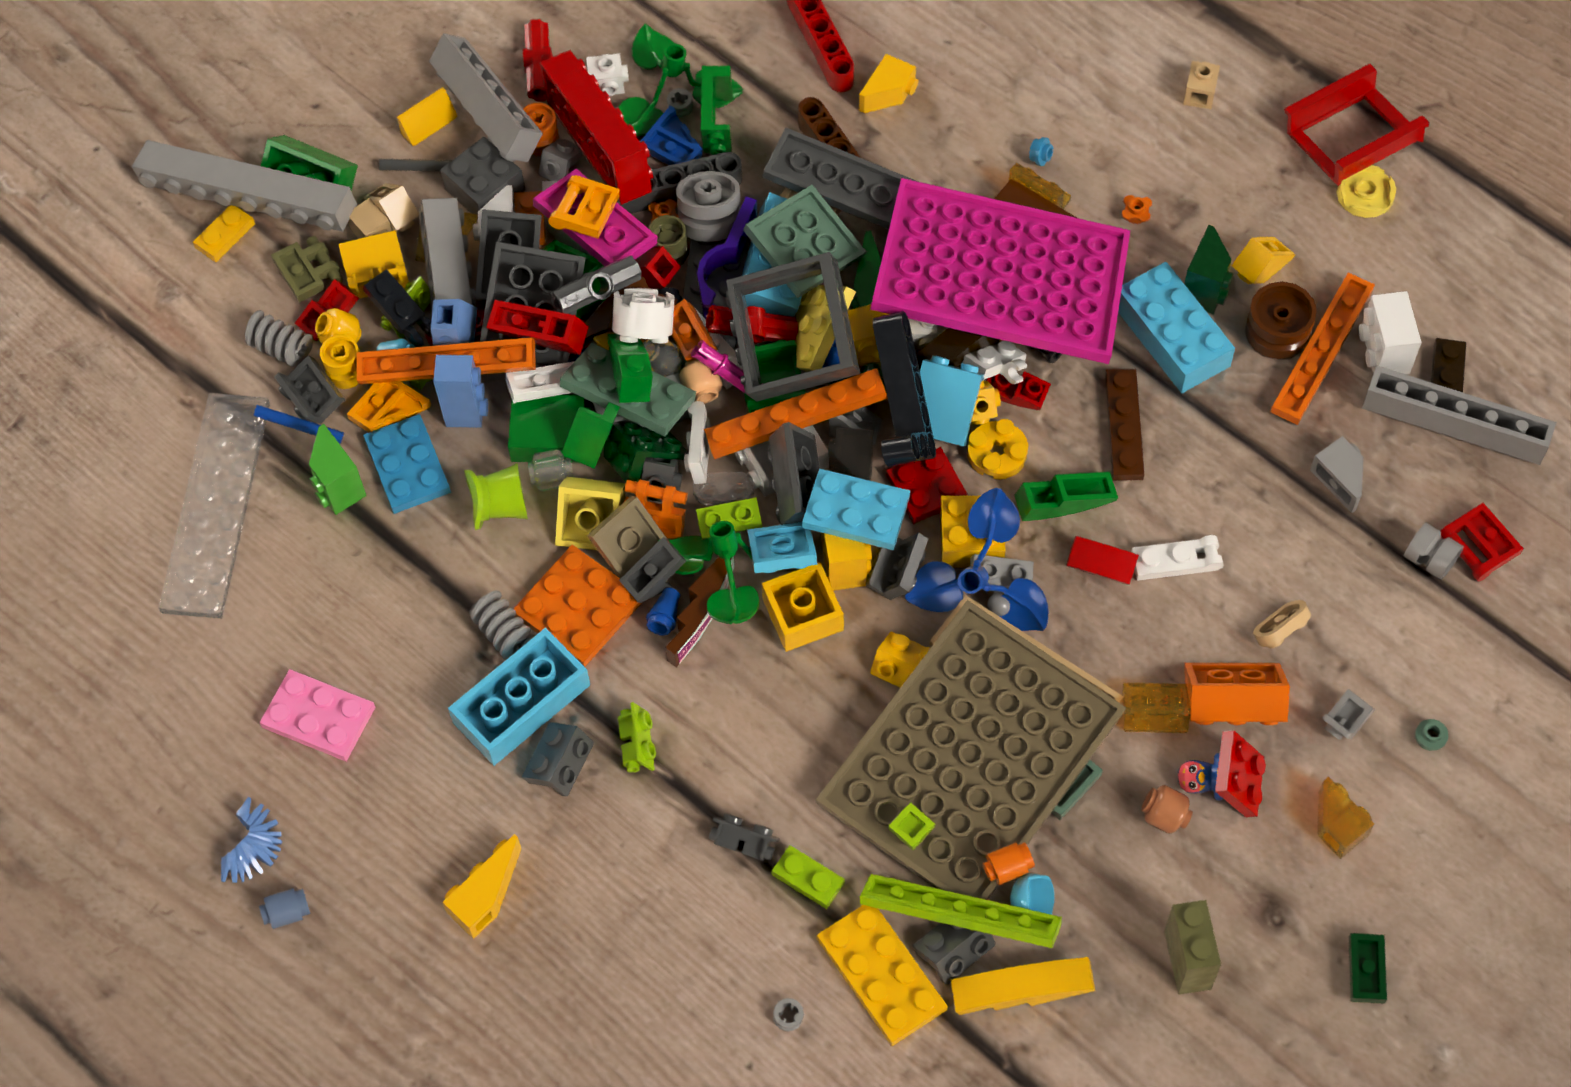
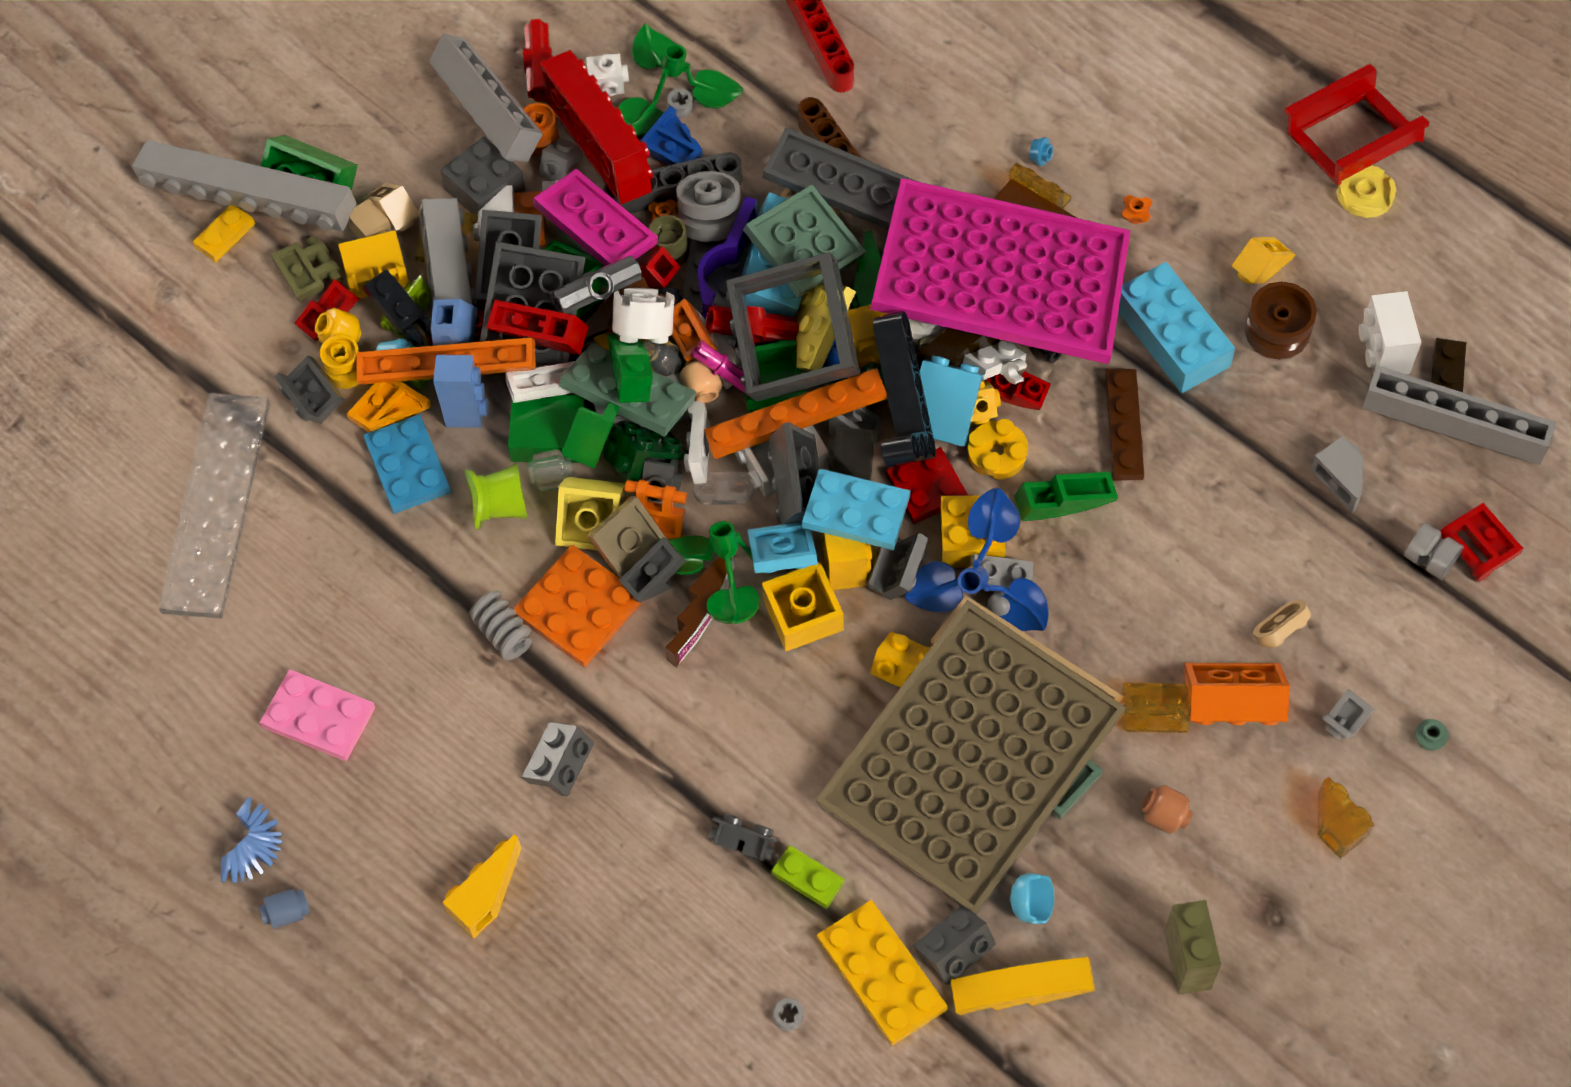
(277, 340): light grey piece -> none
(293, 422): blue bar -> none
(334, 473): bright green slope -> none
(411, 165): dark grey bar -> none
(426, 117): yellow slope -> none
(519, 696): medium azure brick -> none
(592, 211): light orange plate -> none
(636, 725): lime hinge -> none
(663, 614): blue cone -> none
(715, 86): green panel -> none
(742, 514): lime hinge -> none
(888, 85): yellow slope -> none
(911, 826): lime plate -> none
(961, 910): lime tile -> none
(1008, 863): orange brick -> none
(1102, 560): red slope -> none
(1177, 558): white plate -> none
(1199, 776): animal -> none
(1201, 85): tan brick -> none
(1209, 272): dark green slope -> none
(1240, 774): red plate -> none
(1322, 348): orange plate -> none
(1367, 968): dark green plate -> none

